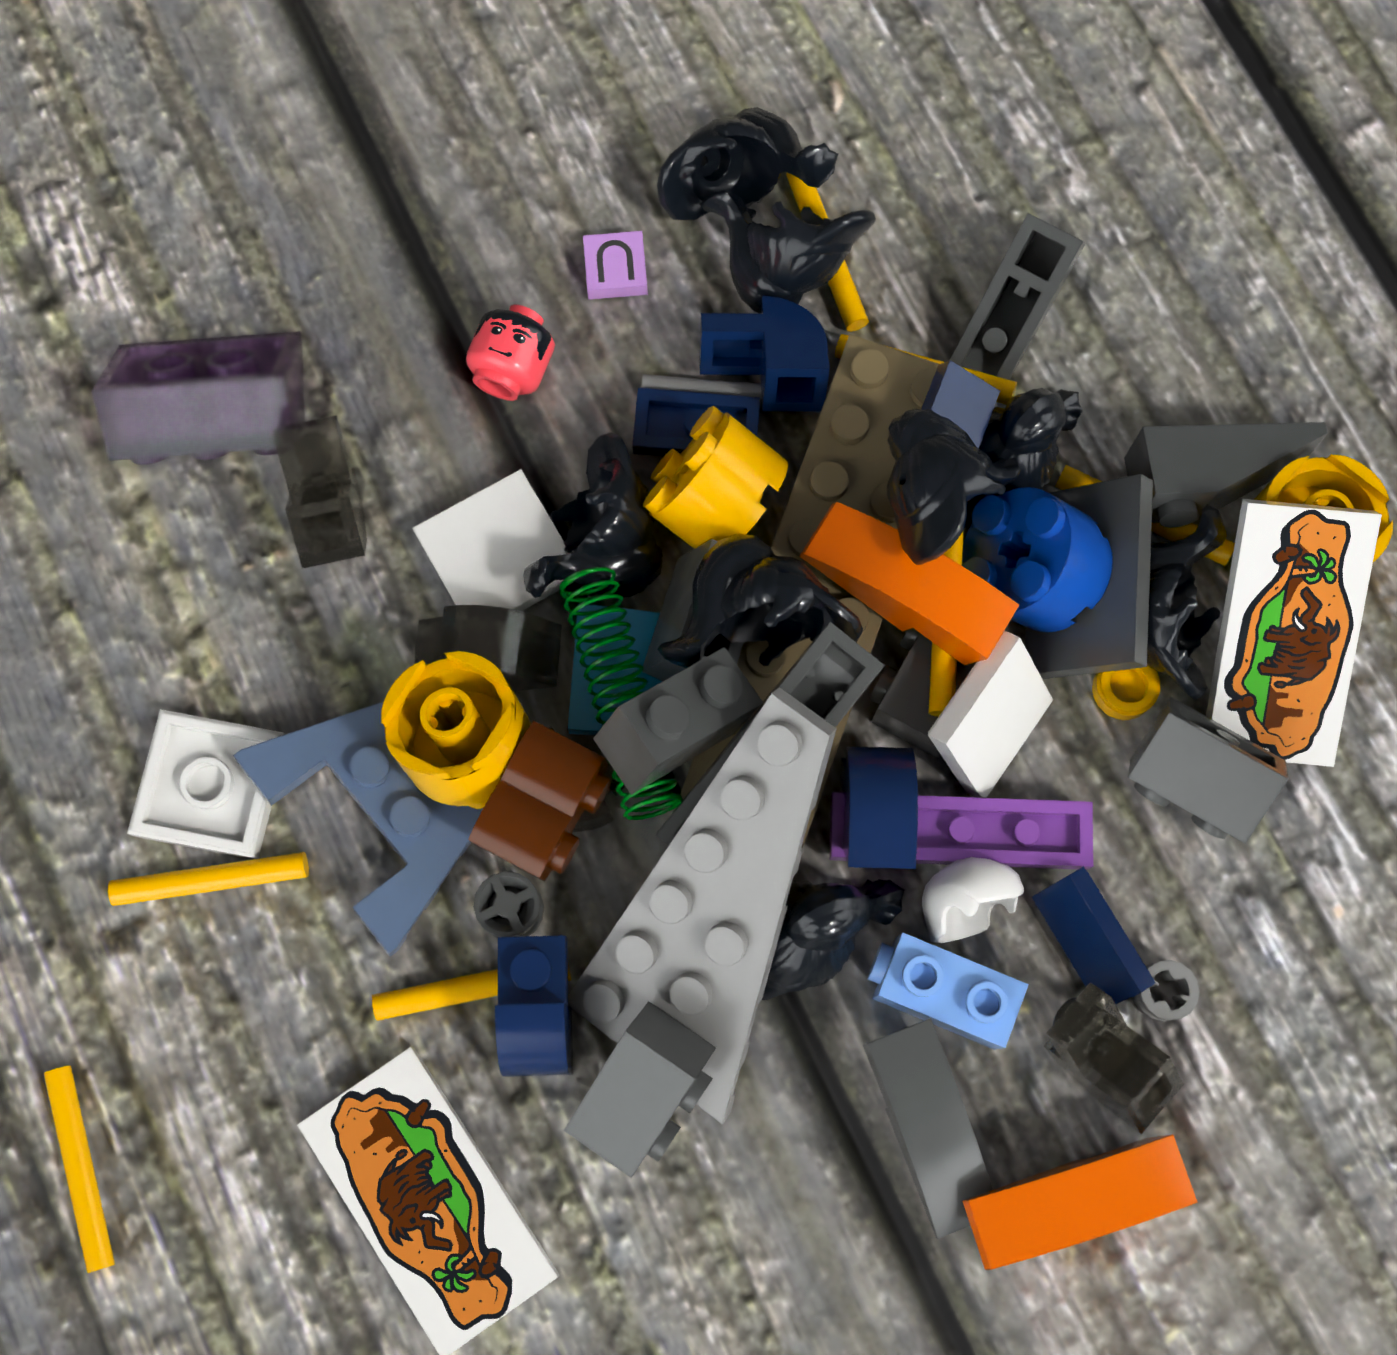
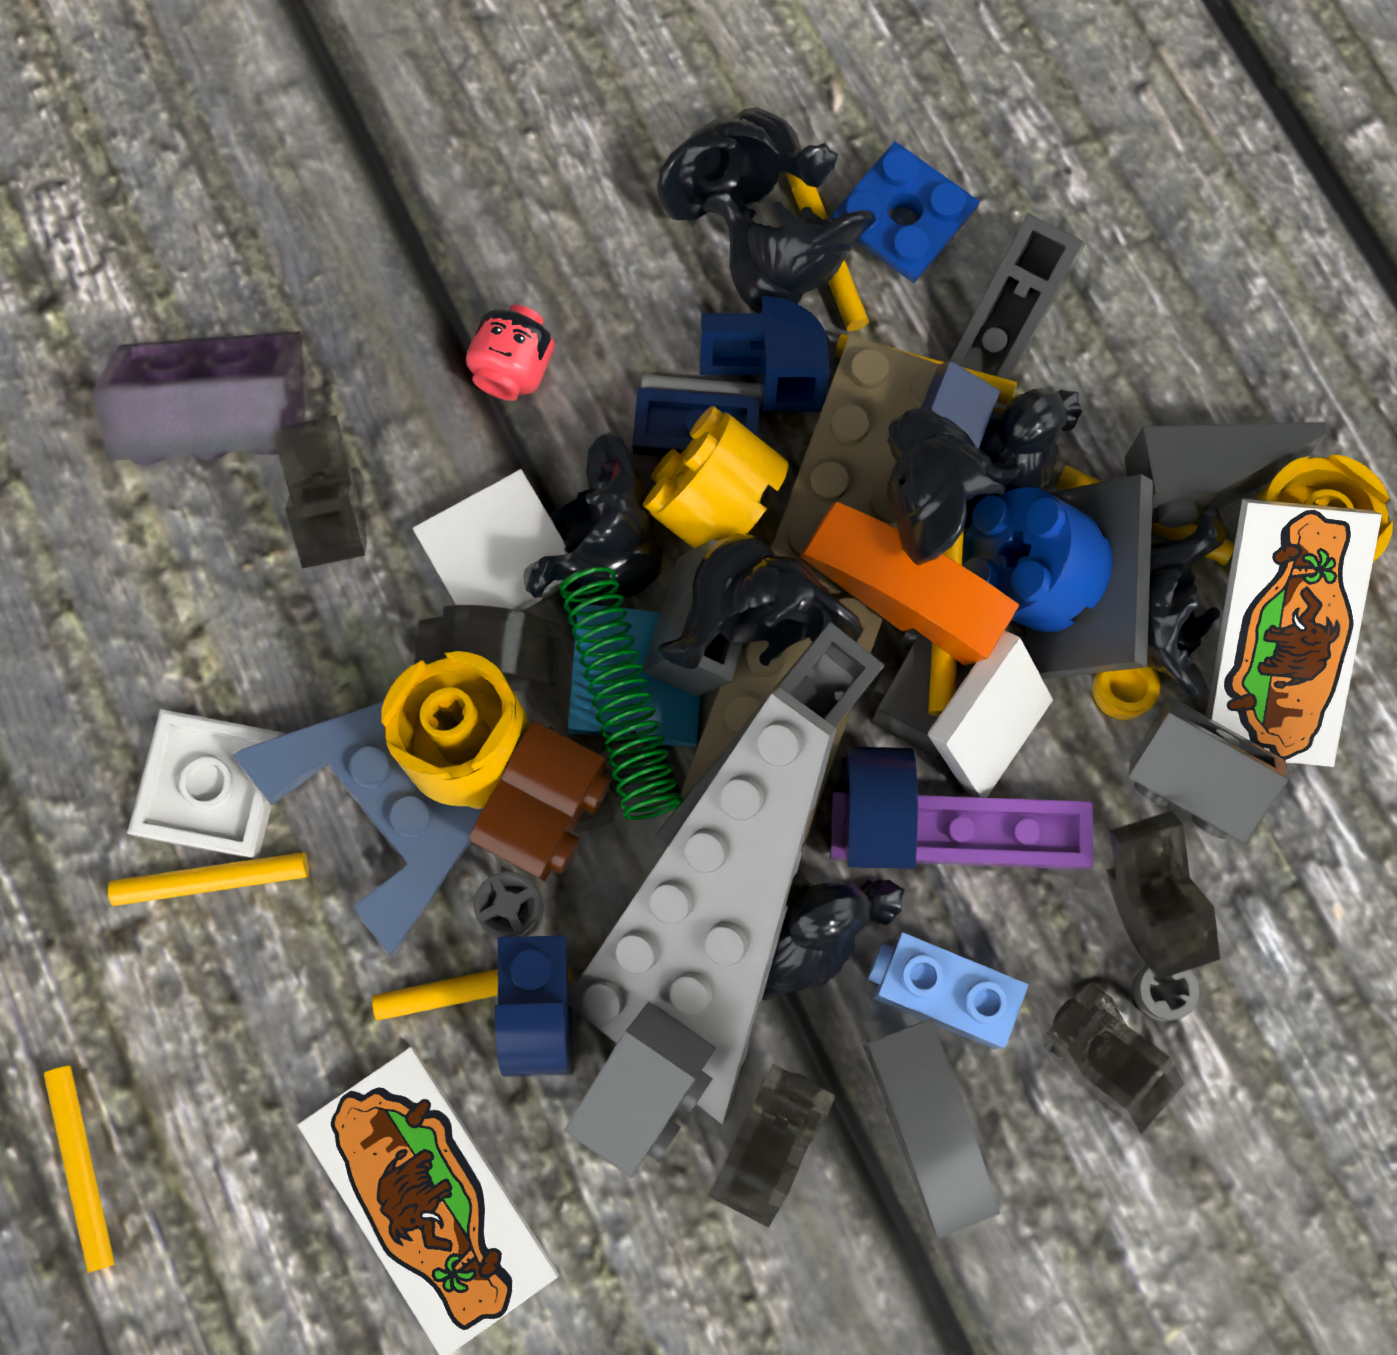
(615, 265): lavender tile -> none
(677, 720): dark grey brick -> none
(771, 1145): none -> clear smoke brick
(910, 183): none -> blue piece
(963, 893): white hair -> none
(1079, 1201): orange slope -> none
(1093, 936): dark blue tile -> none
(1158, 900): none -> clear smoke brick

